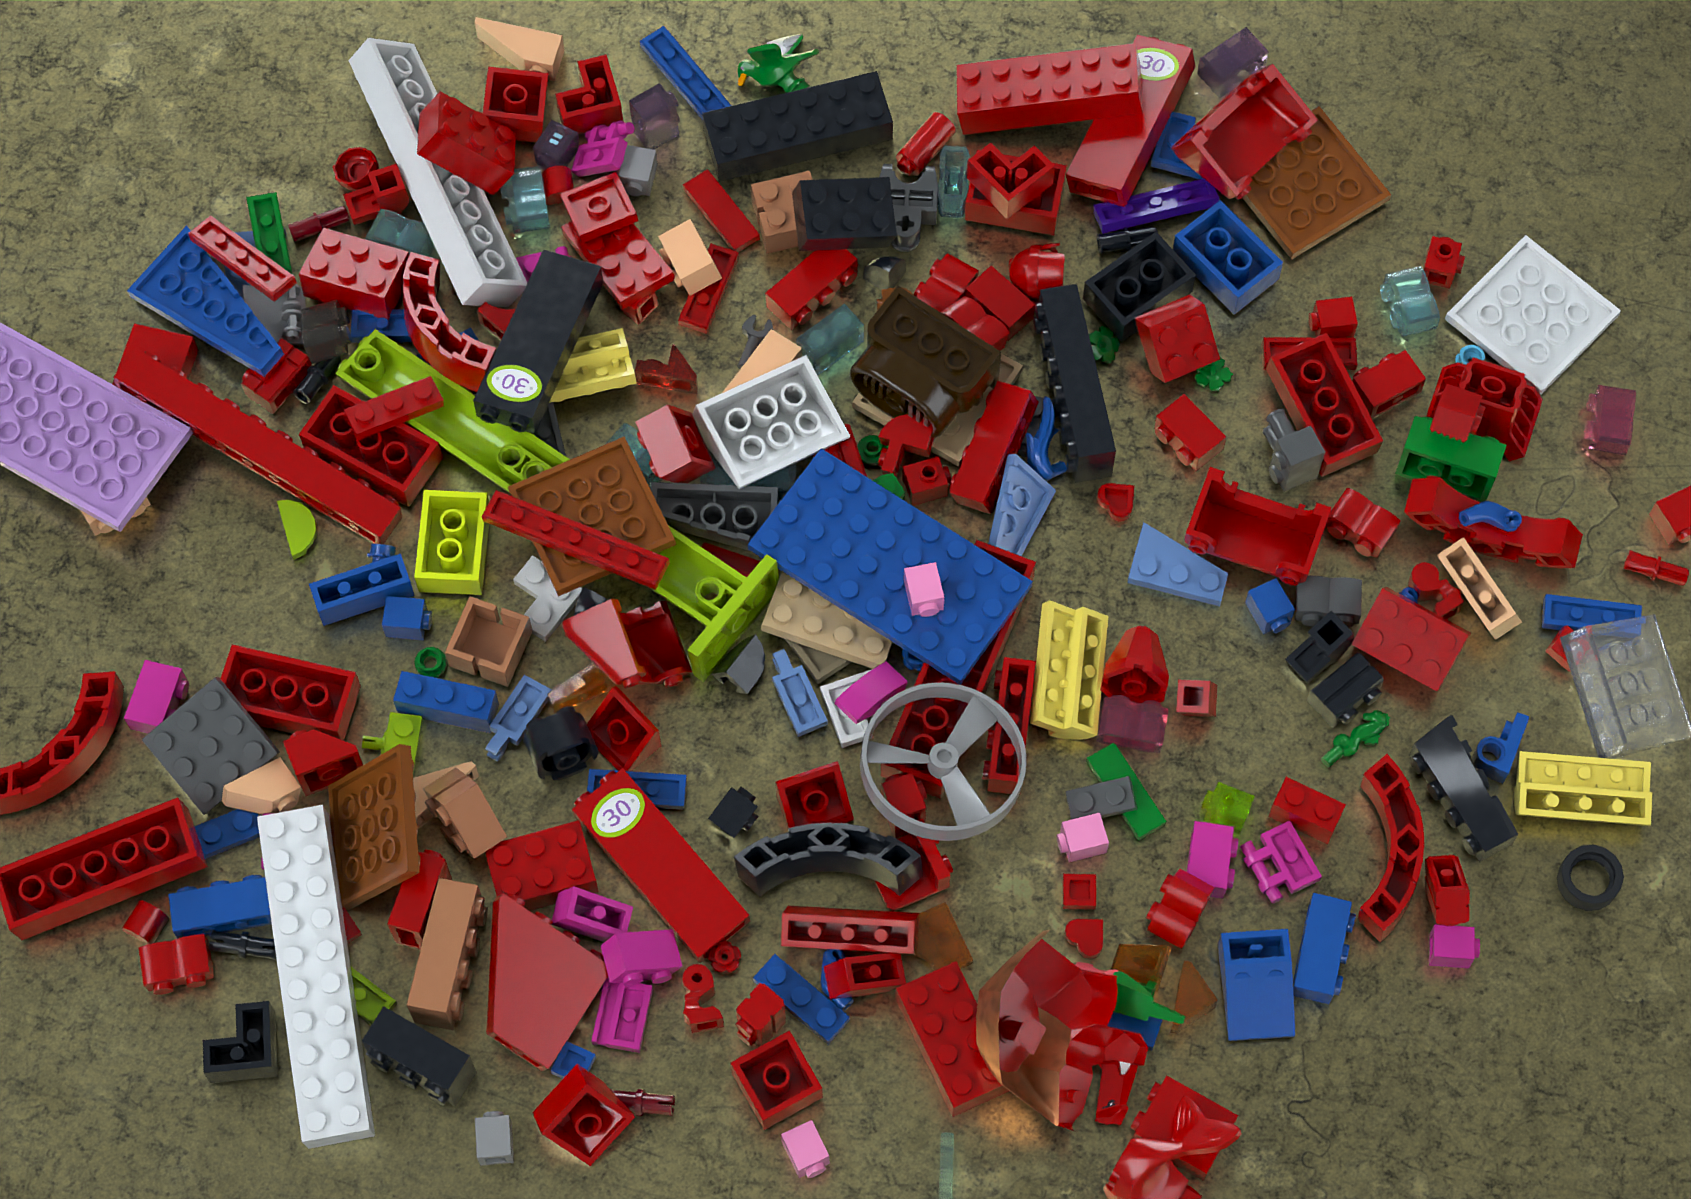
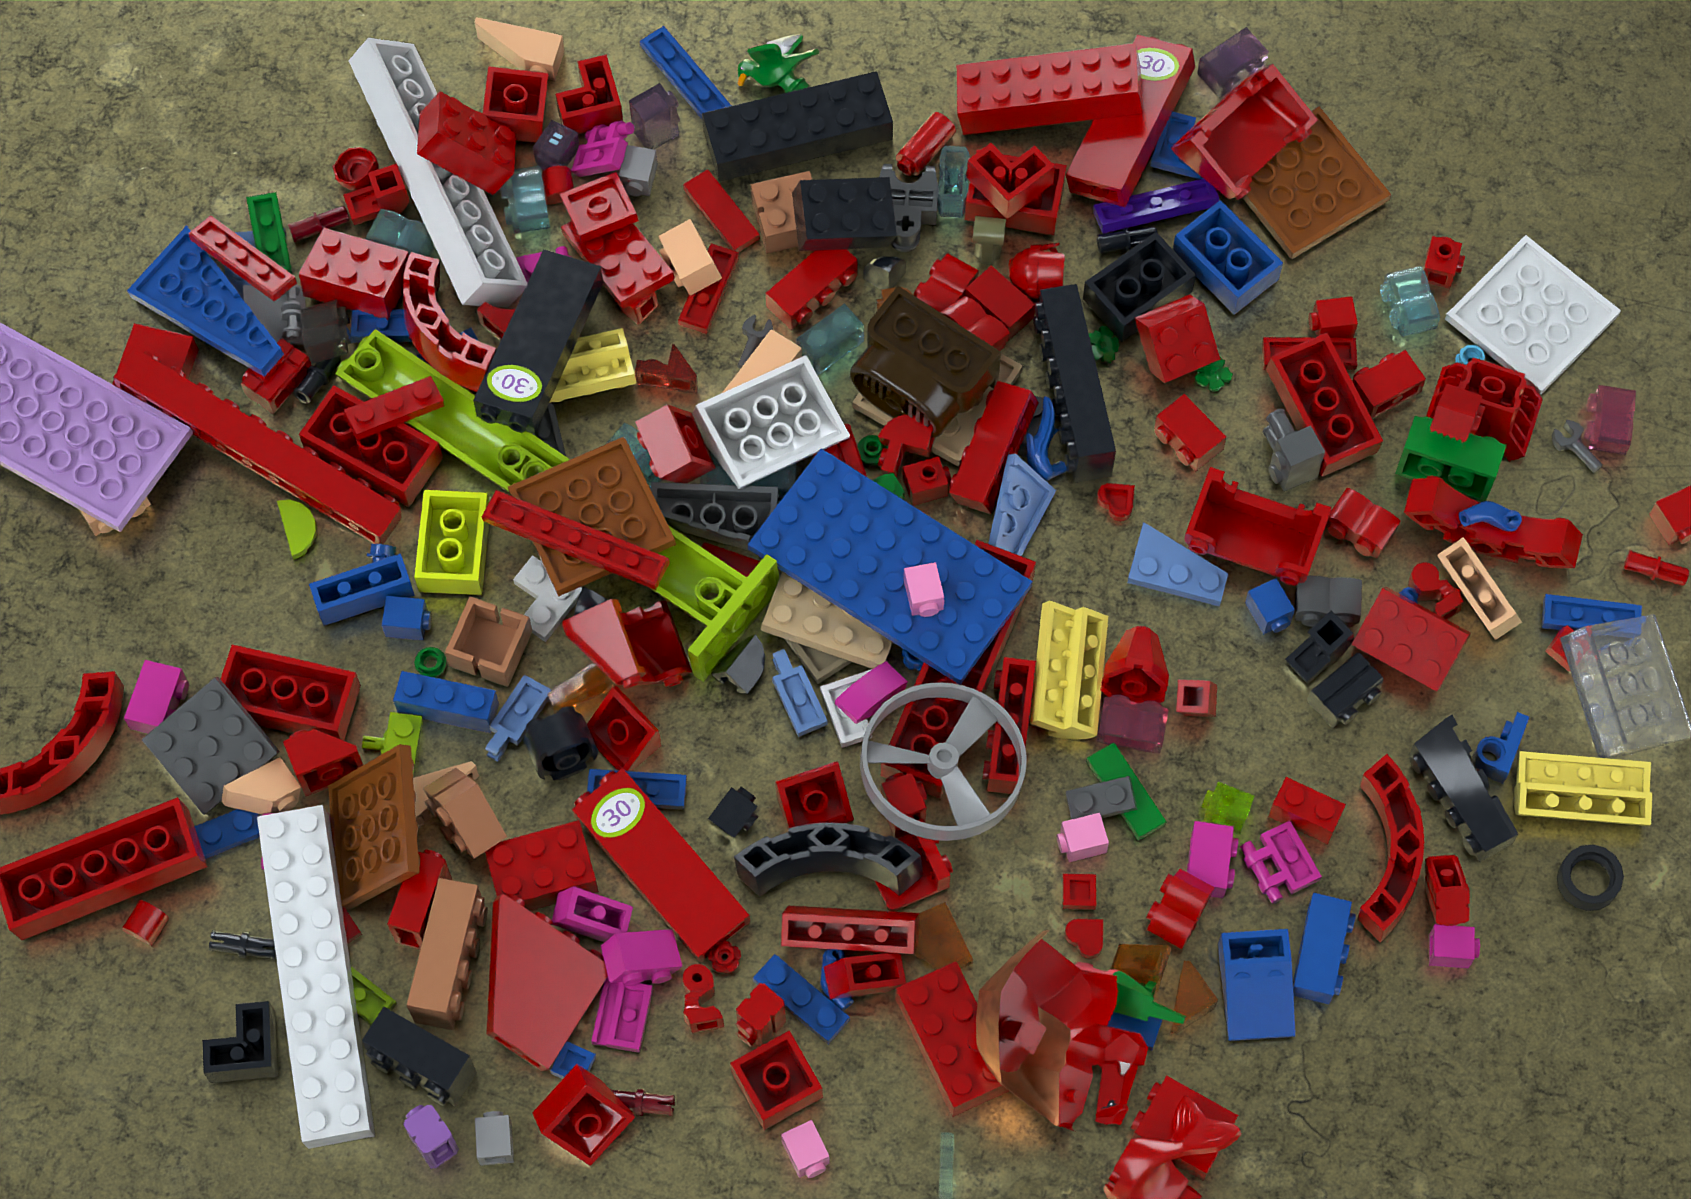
(176, 964): red brick -> none
(220, 907): blue brick -> none
(430, 1135): none -> medium lavender brick
(988, 238): none -> olive piece
(1367, 733): green animal -> none
(1574, 443): none -> dark grey bar

